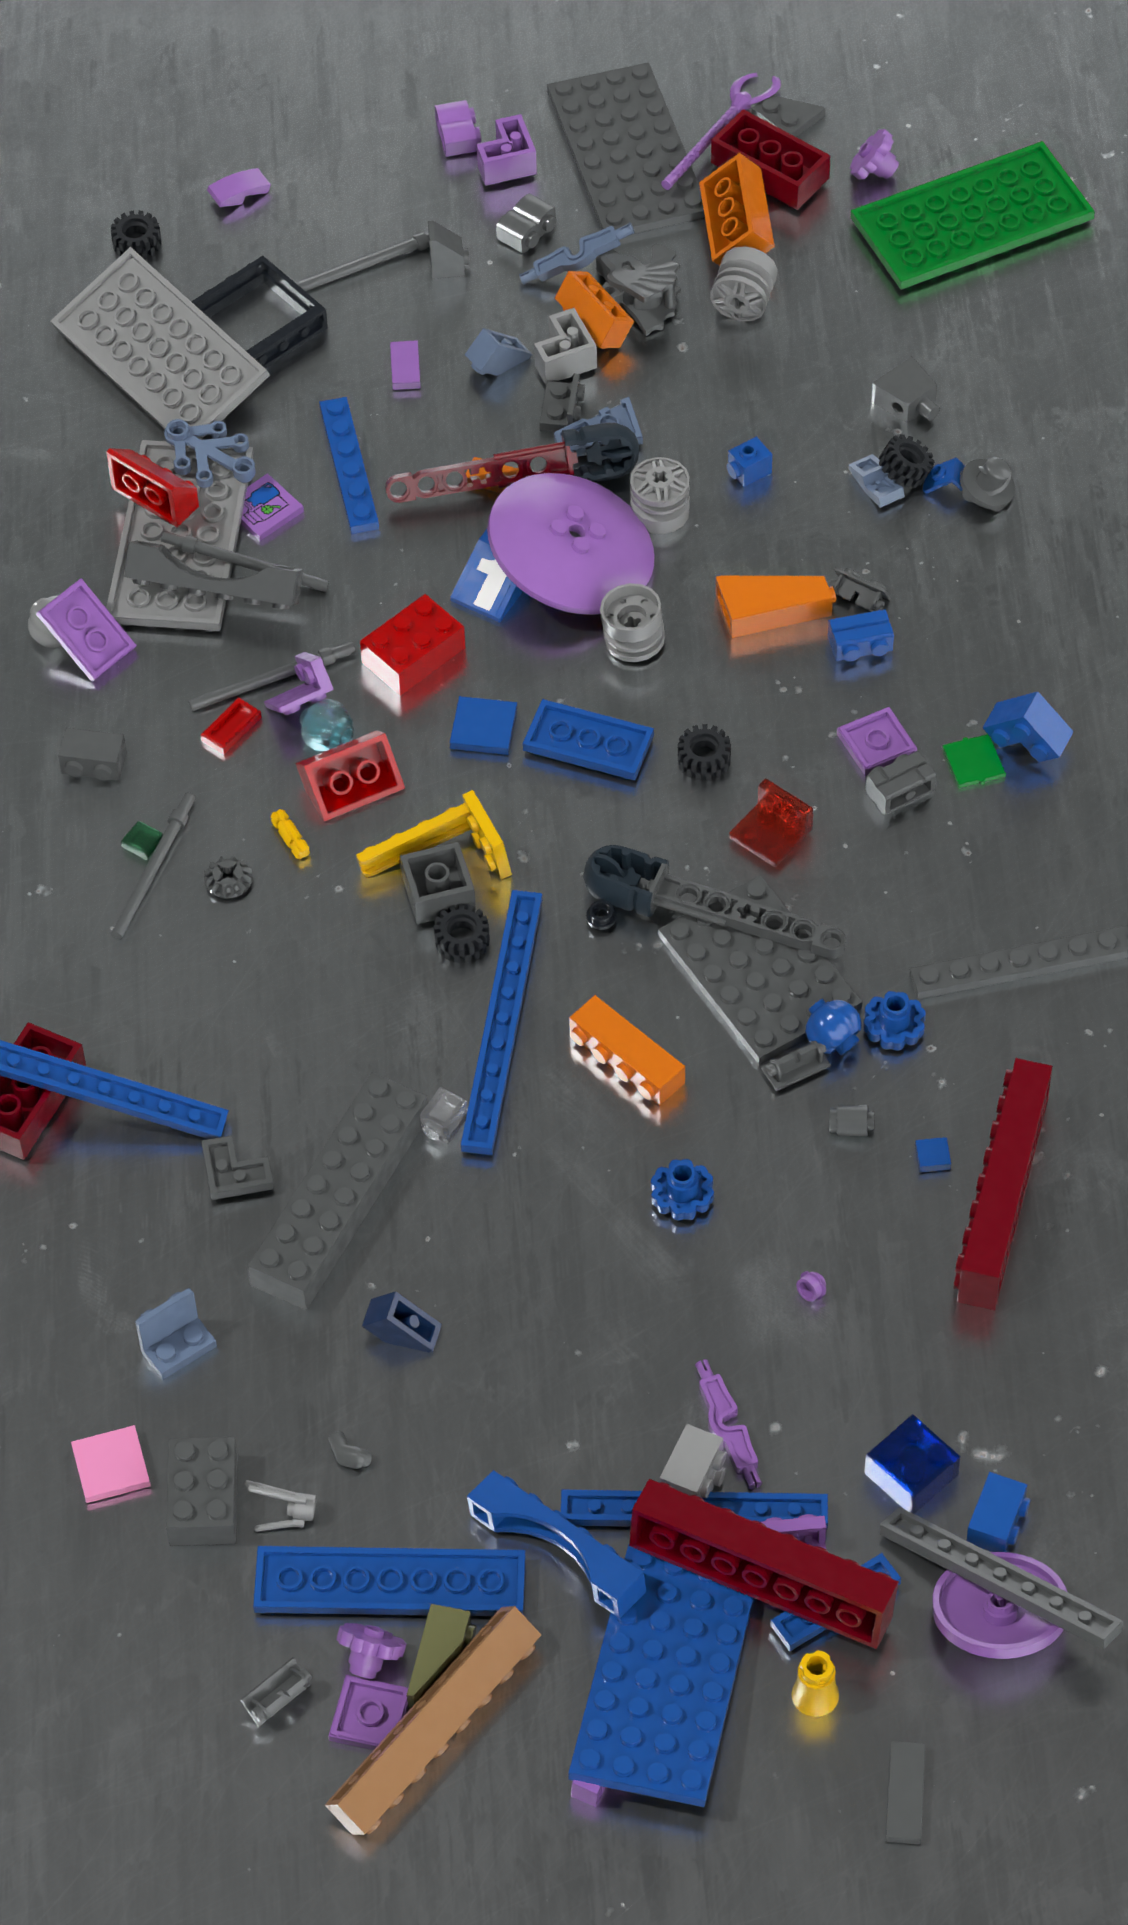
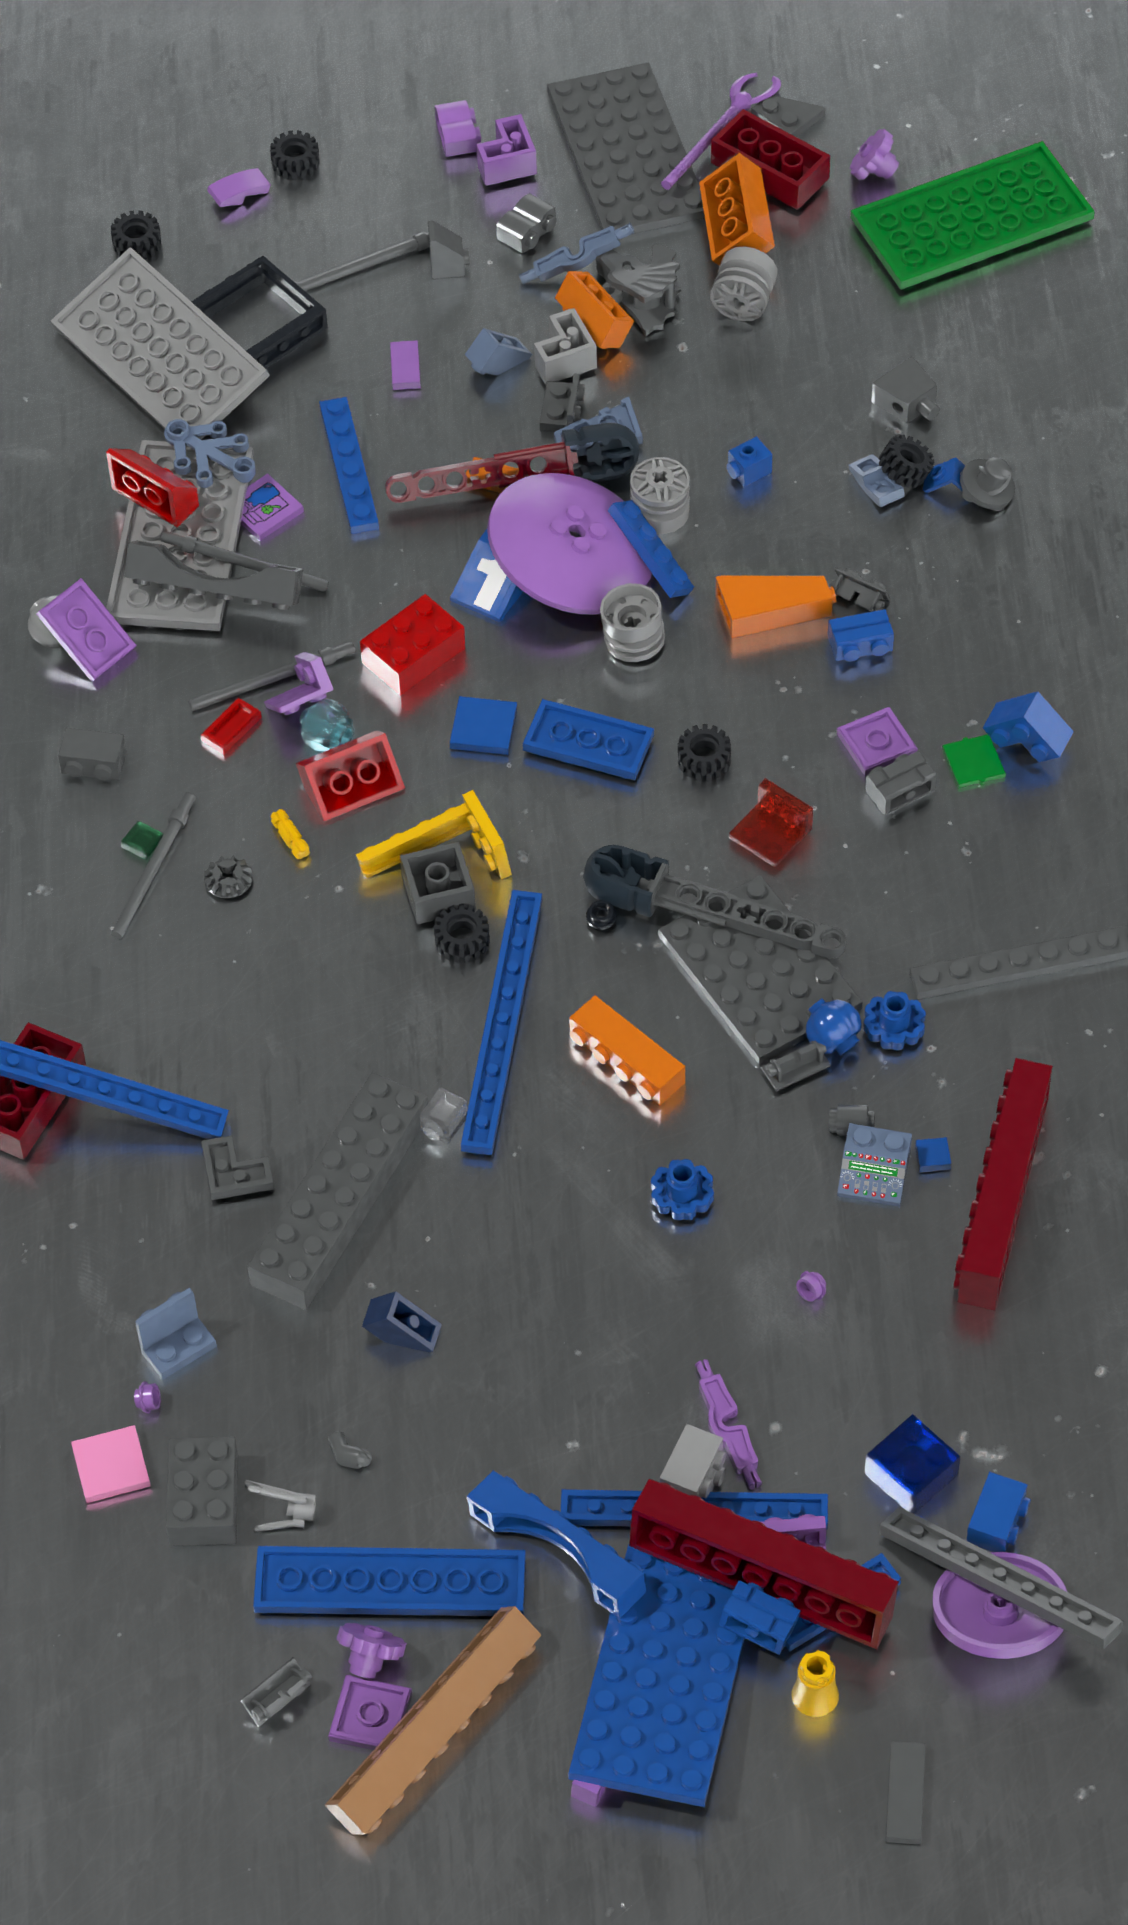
(147, 1397): none -> medium lavender plate
(294, 165): none -> black tyre
(443, 1639): olive slope -> none
(651, 548): none -> blue plate
(759, 1616): none -> blue brick
(874, 1164): none -> sand blue slope

